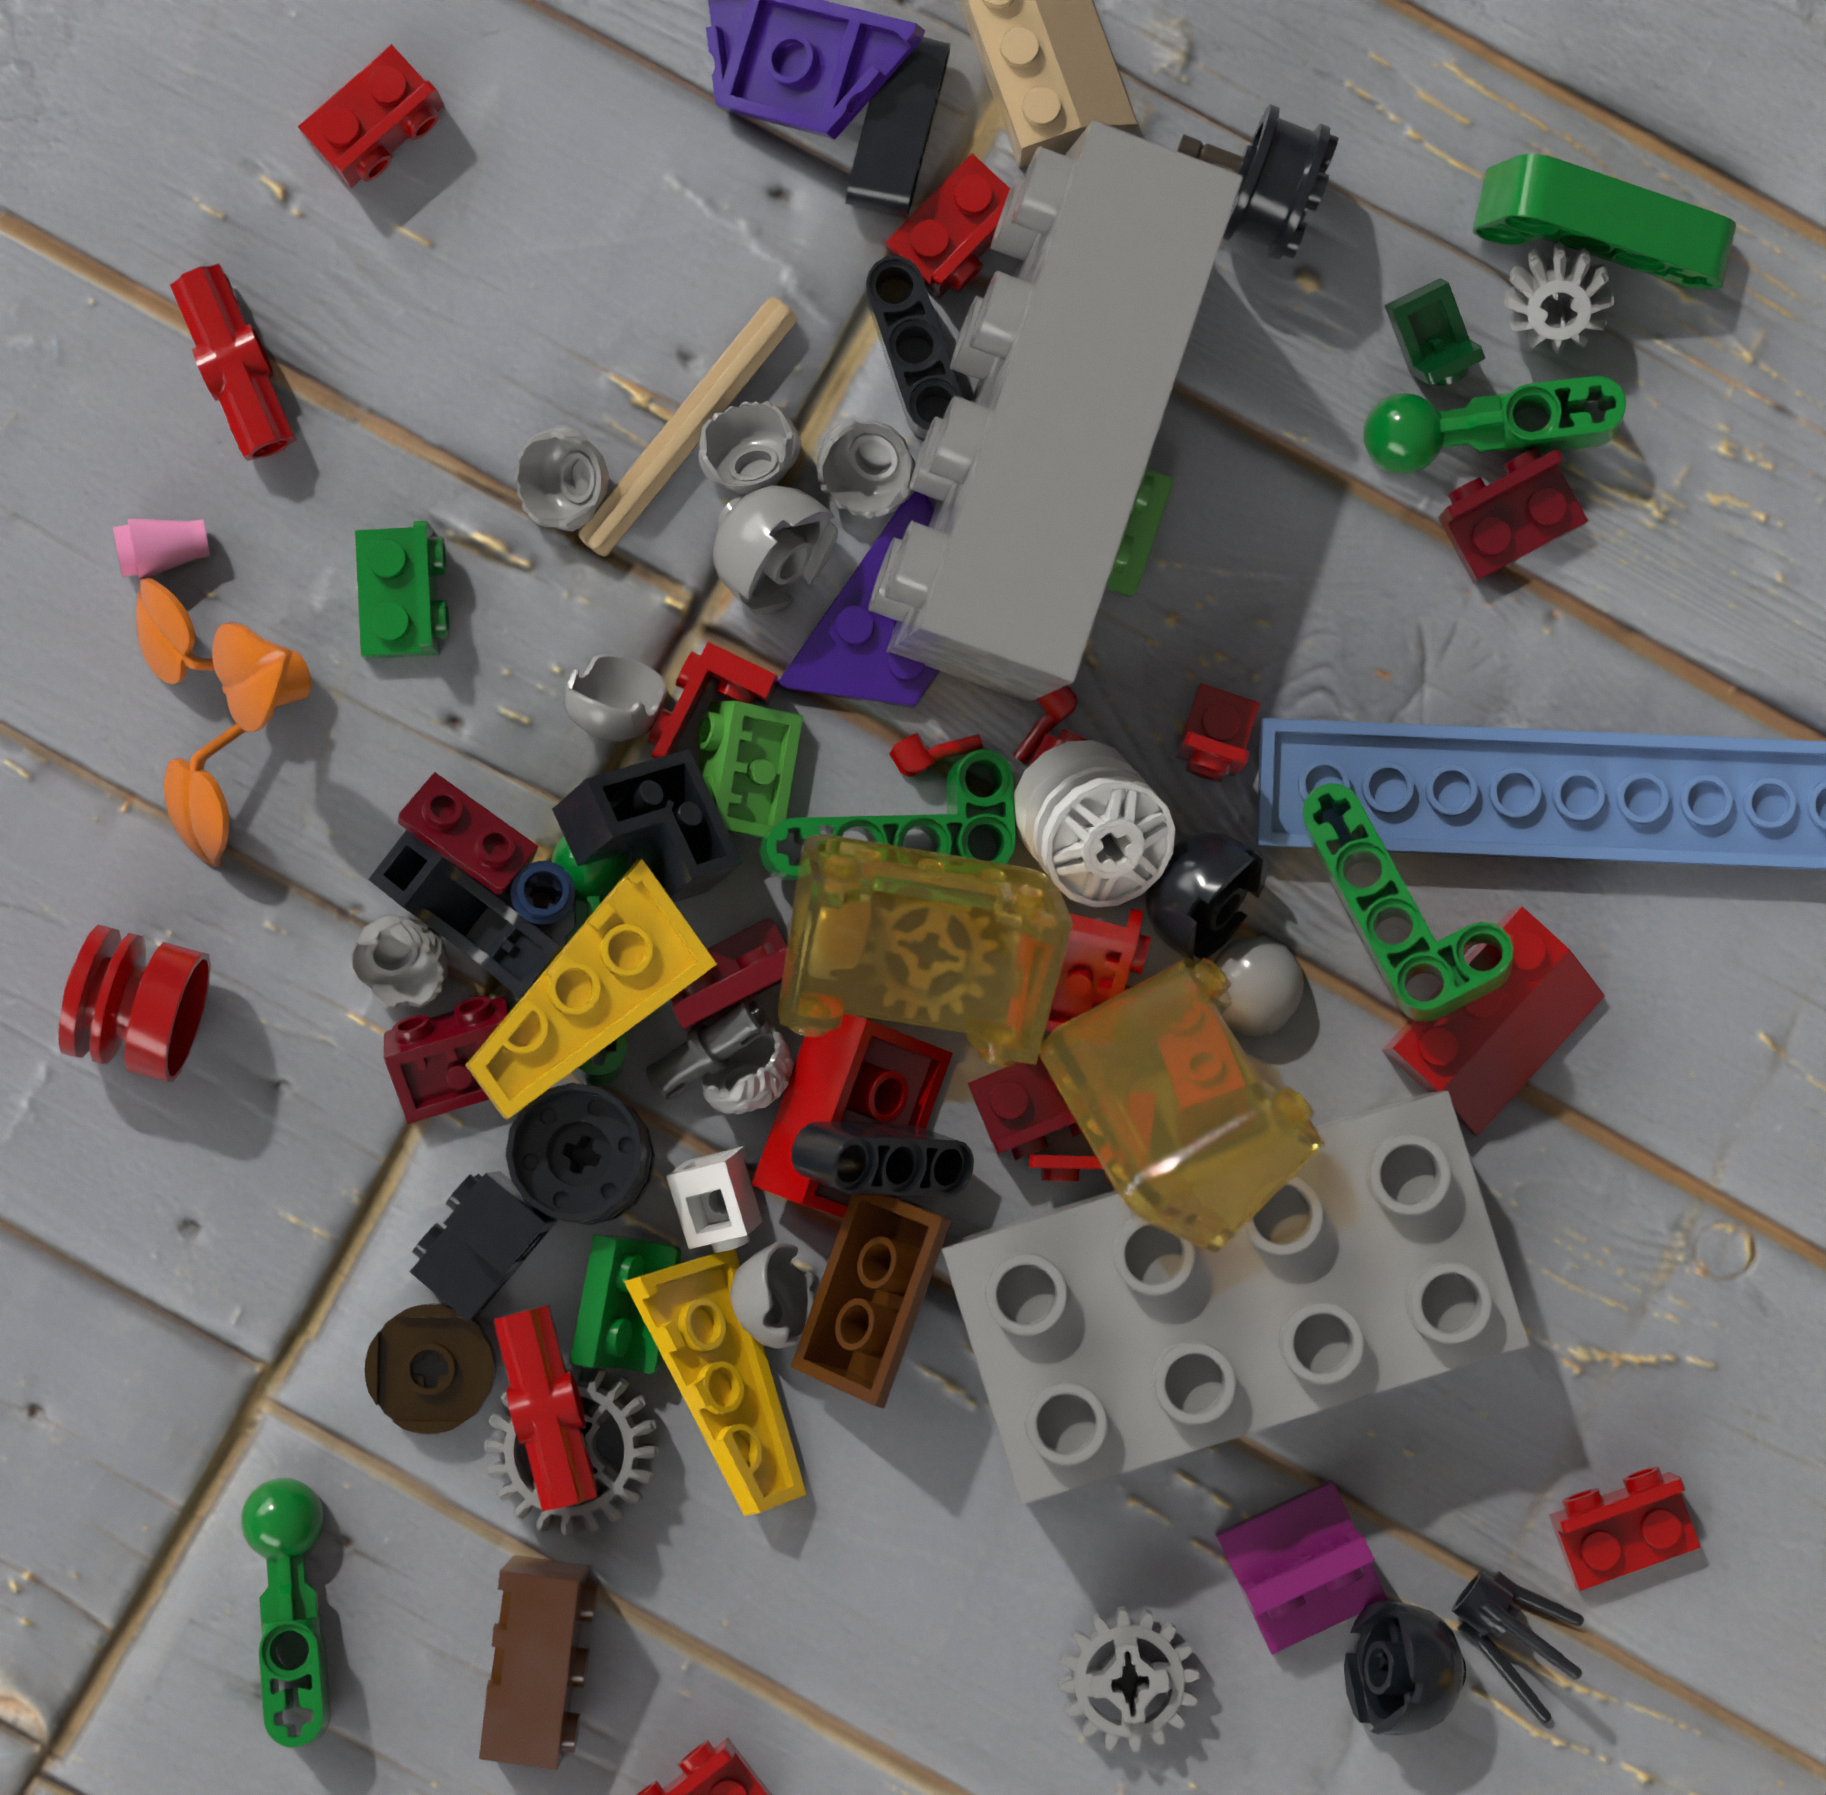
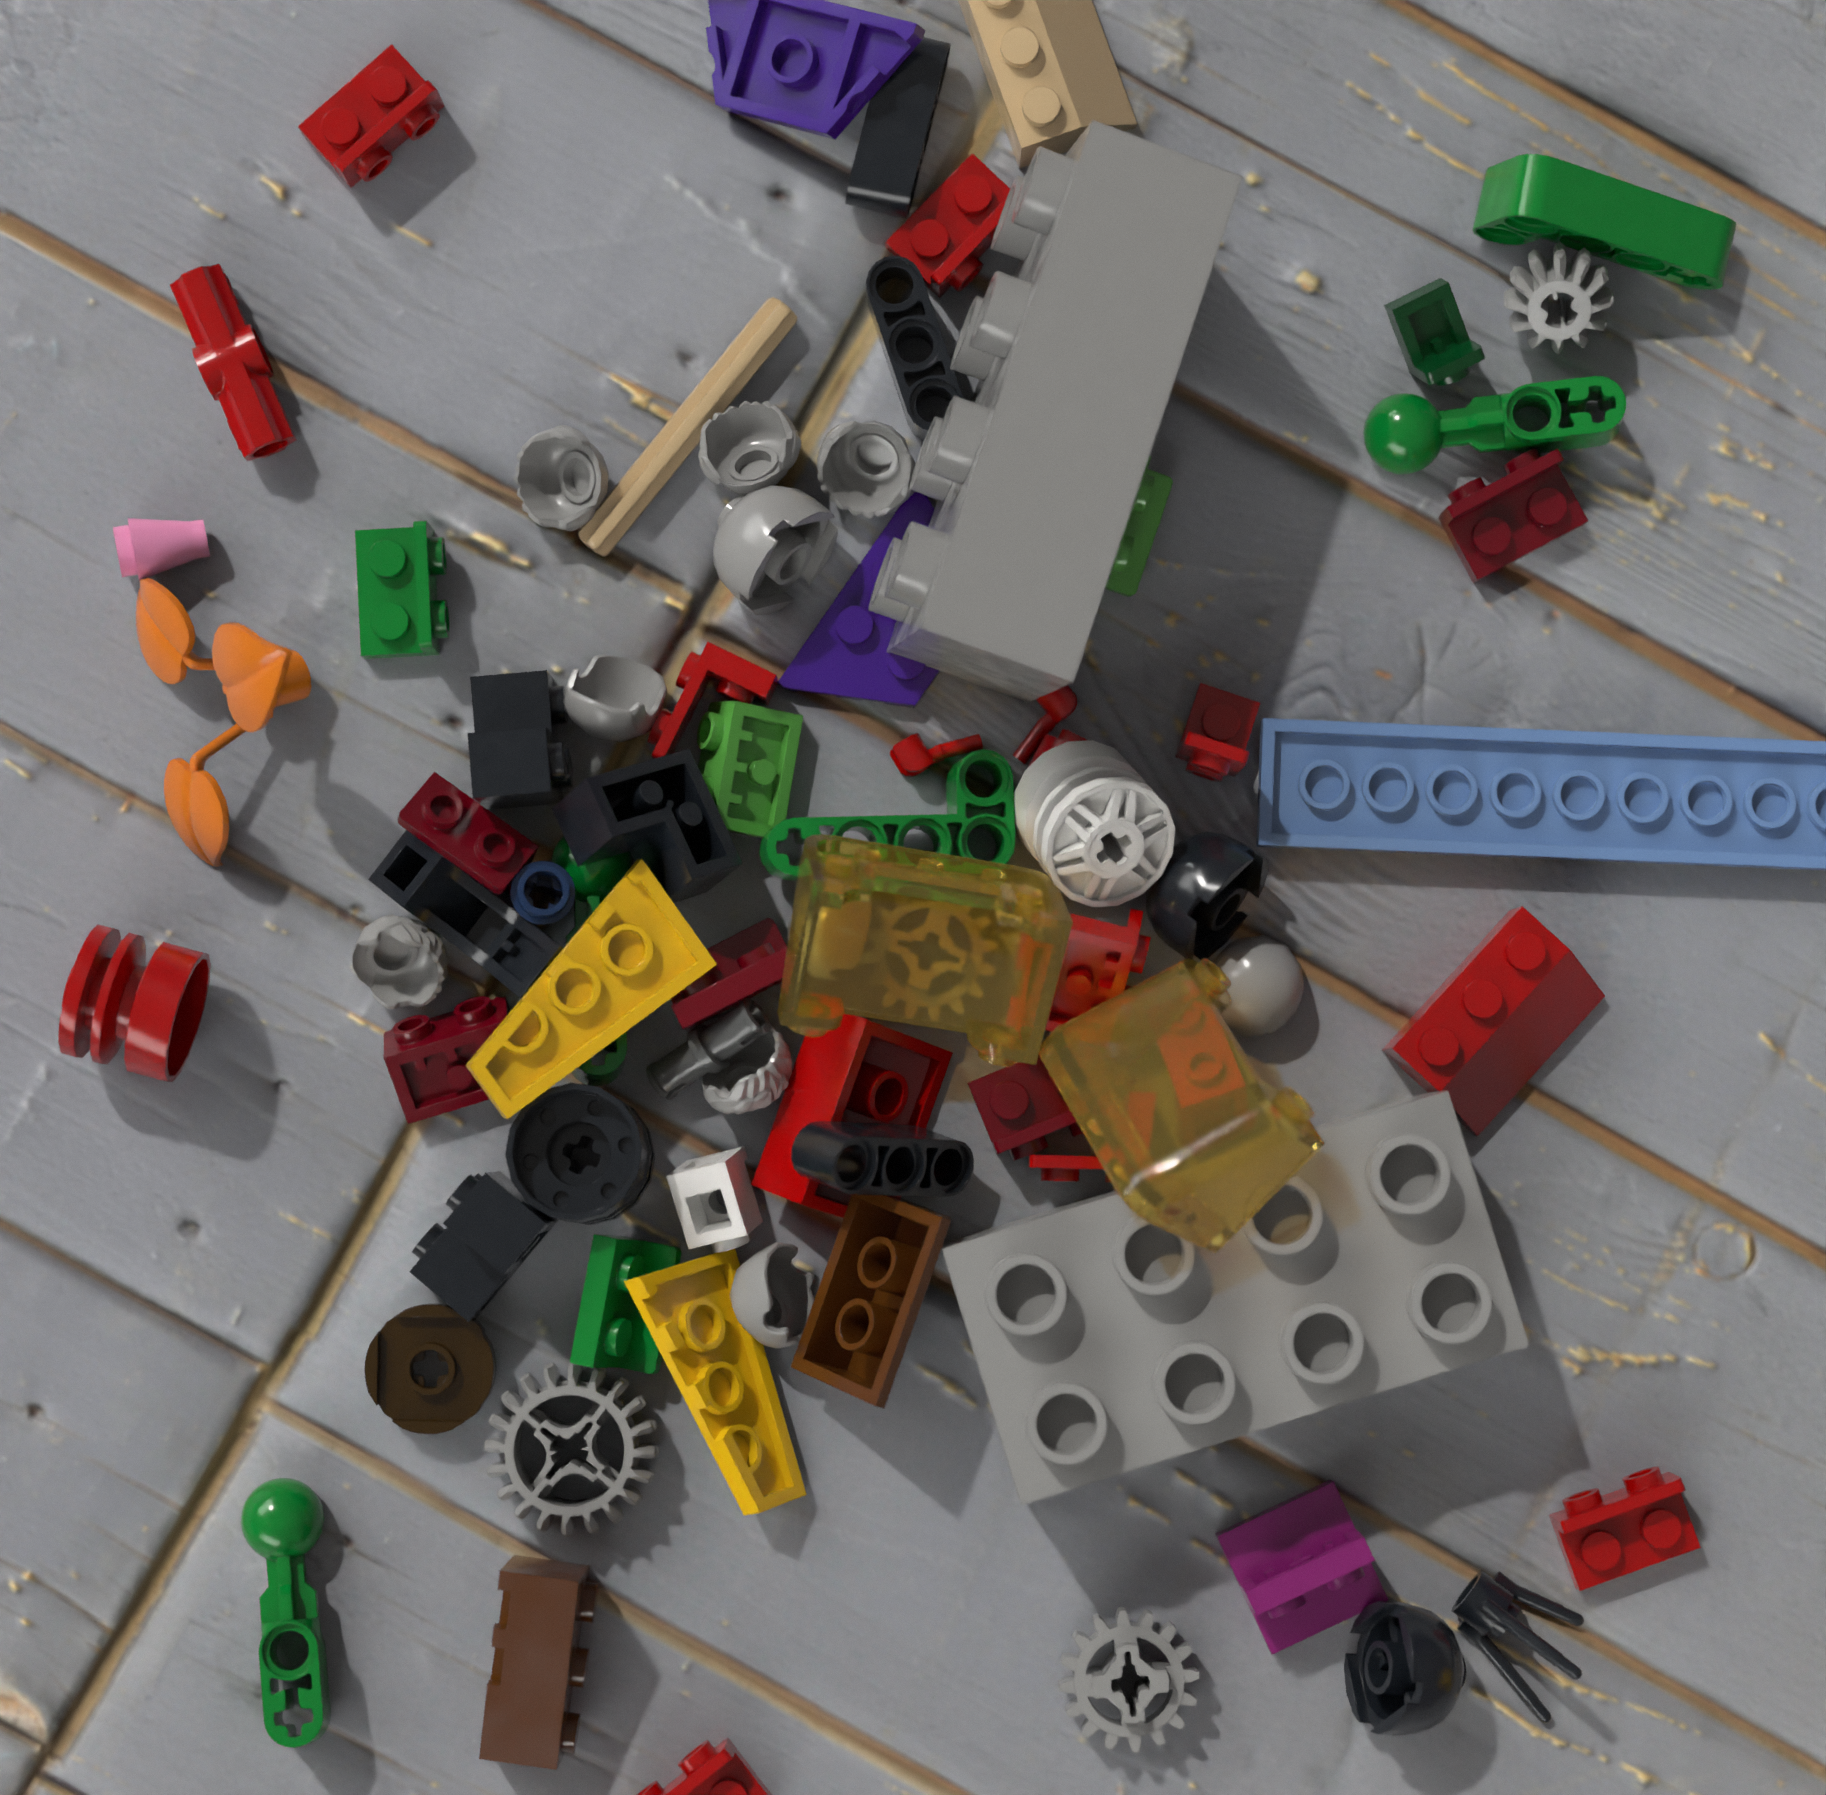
(516, 741): none -> black brick
(546, 1408): red piece -> none
(1279, 183): black wheel -> none
(1392, 898): green beam -> none

